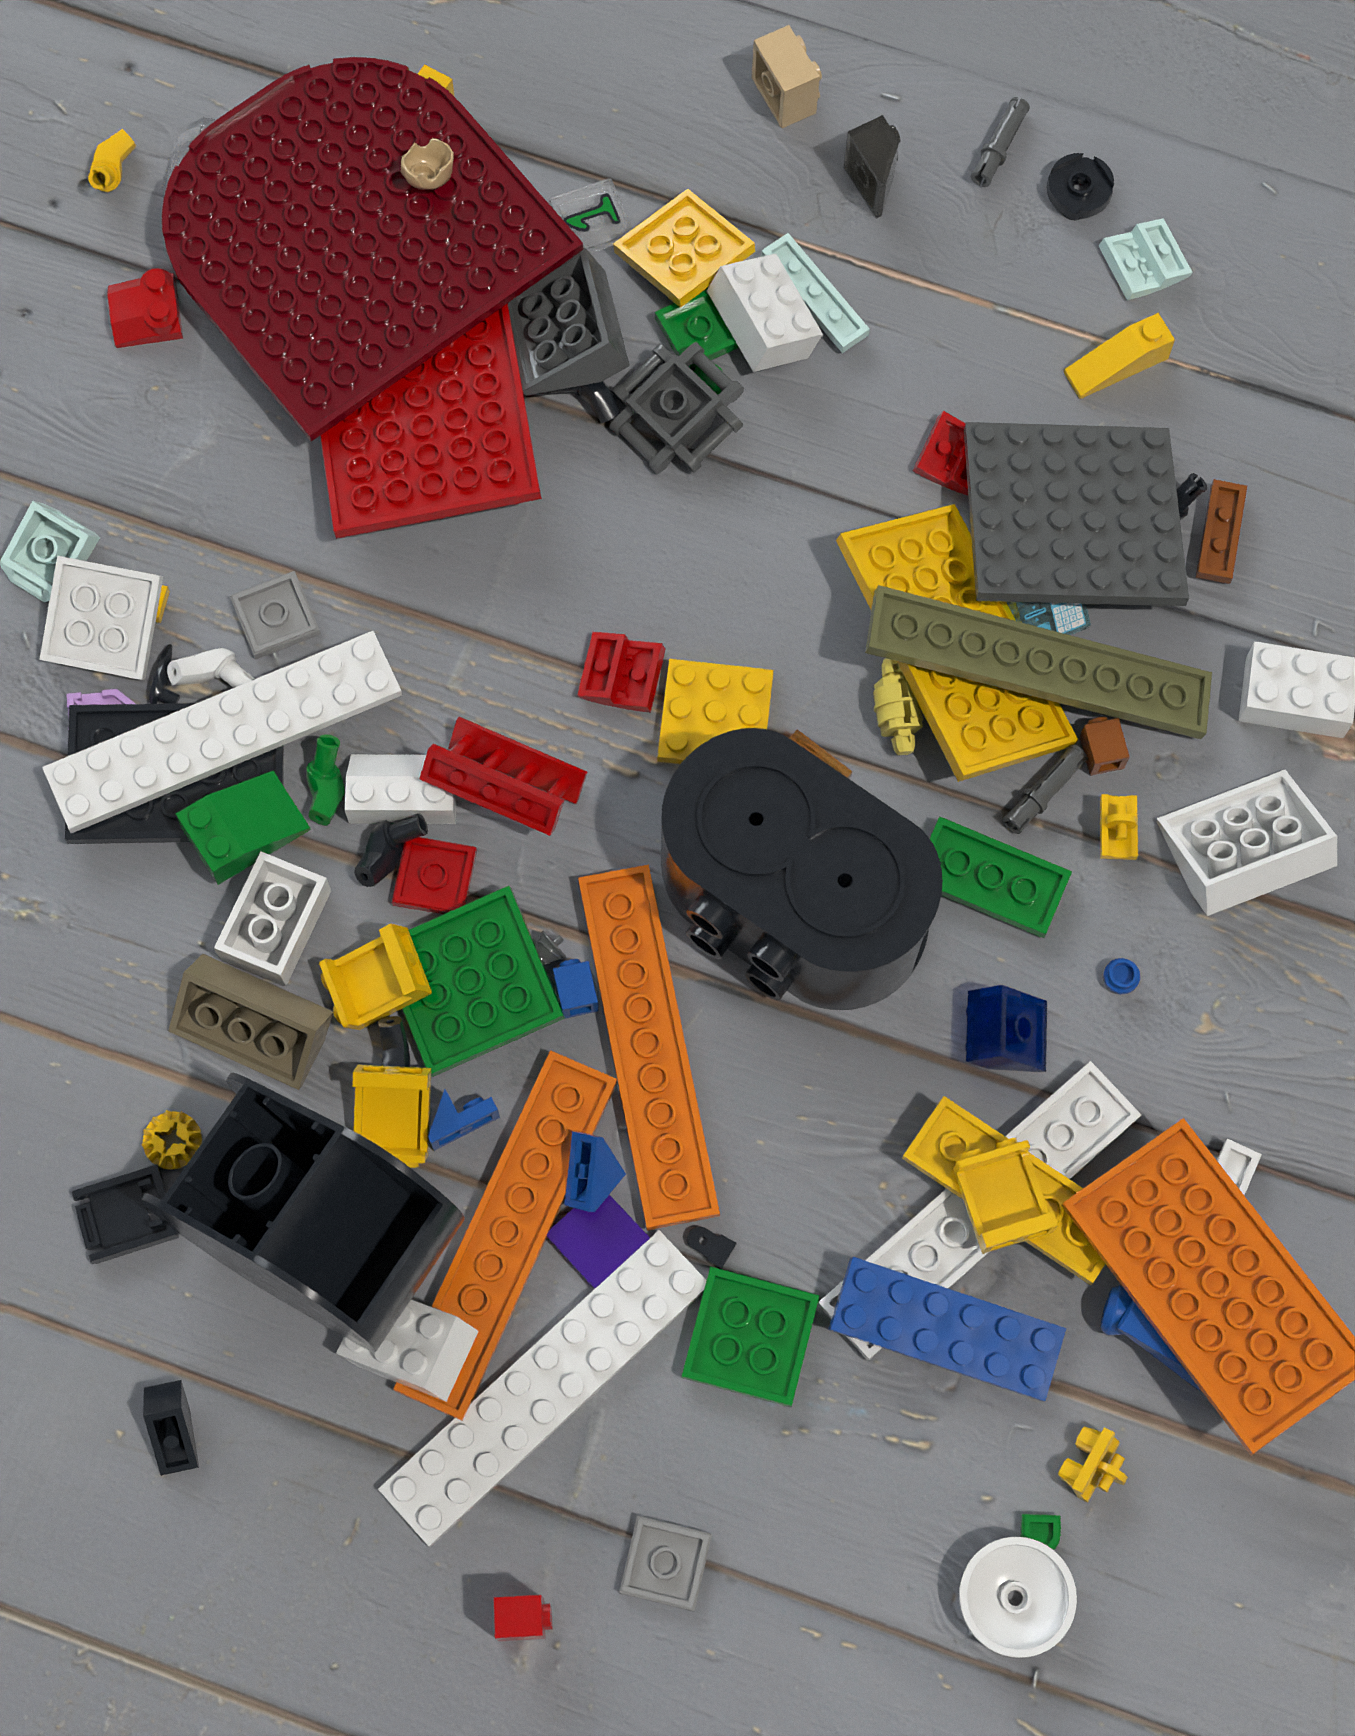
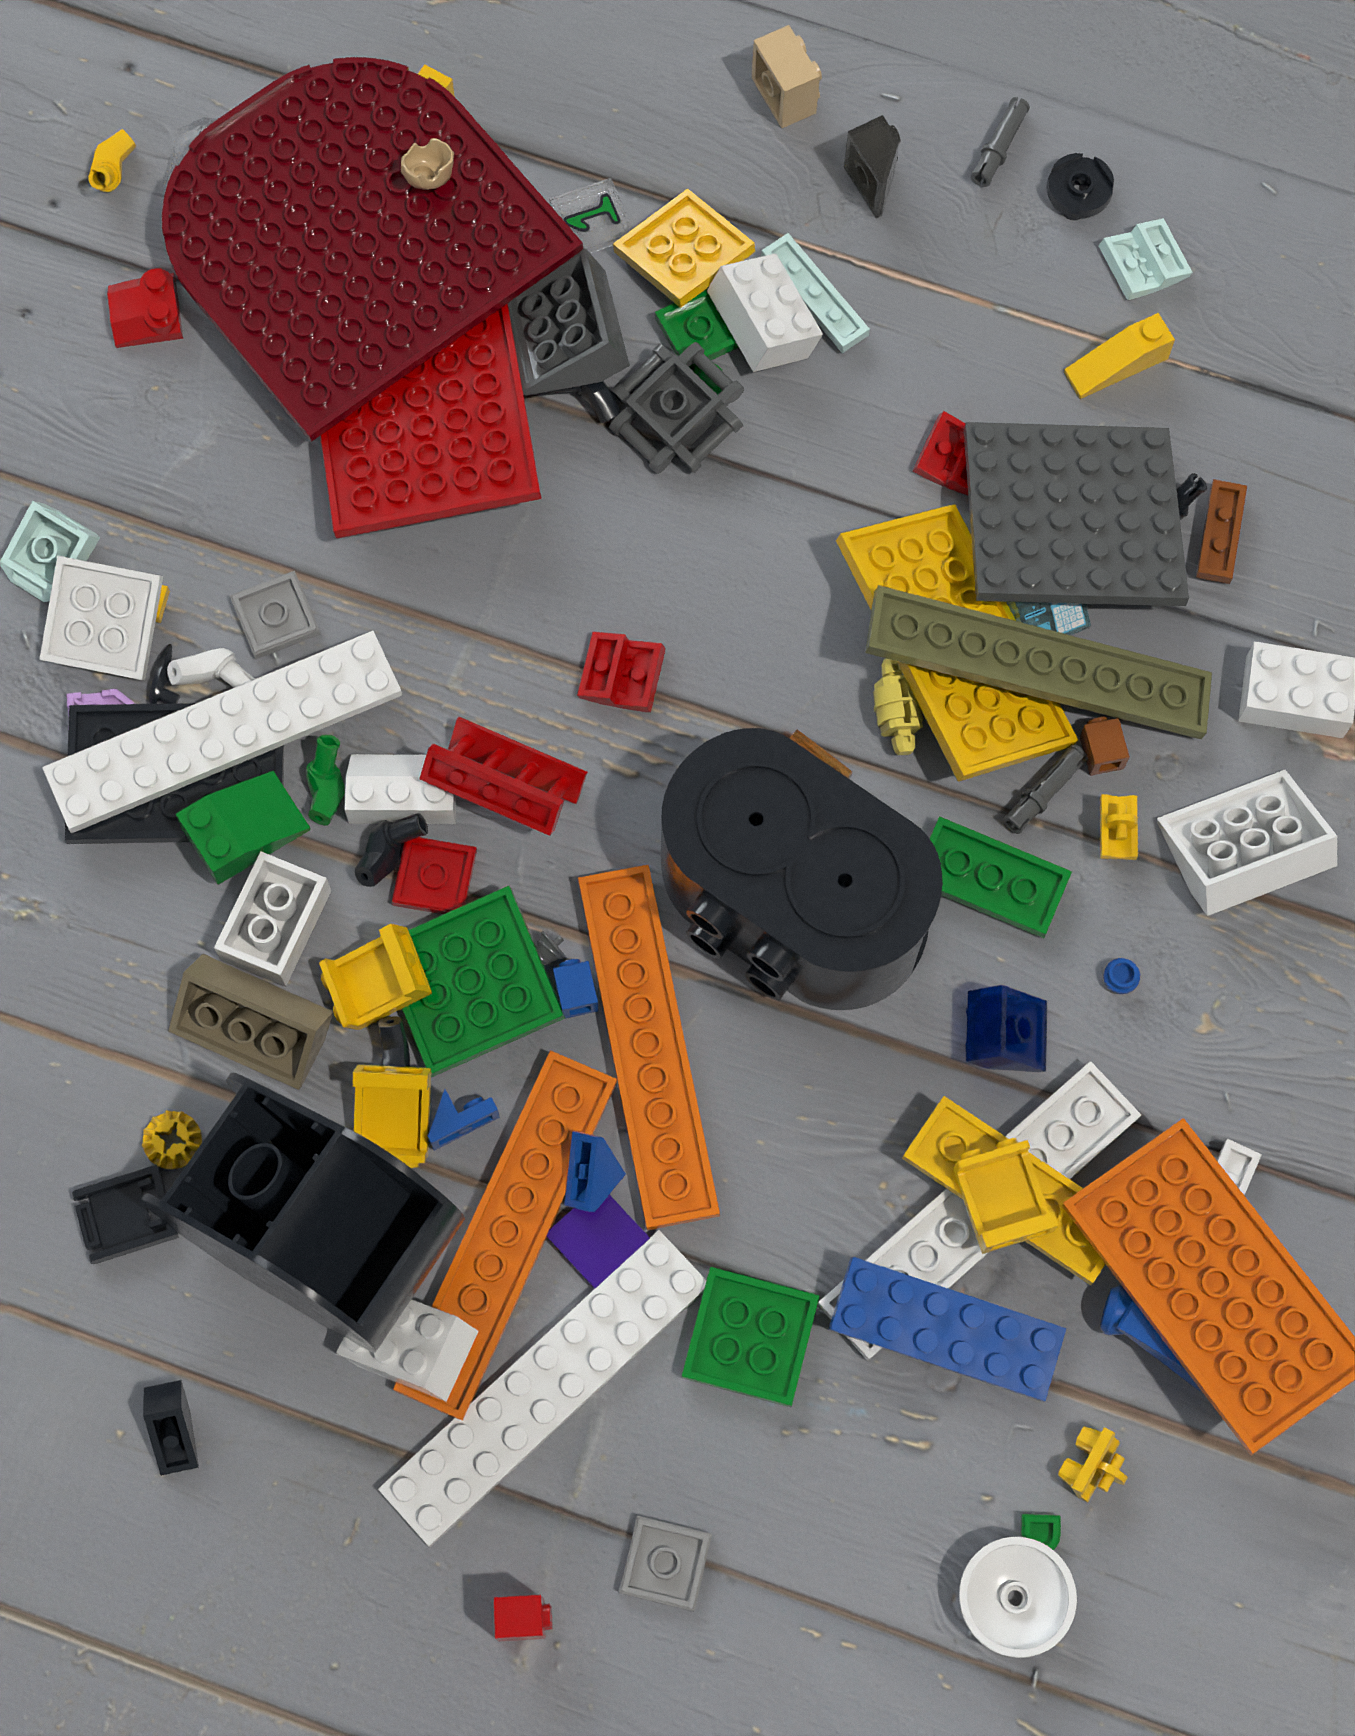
(710, 701): yellow plate -> none
(717, 1247): black piece -> none

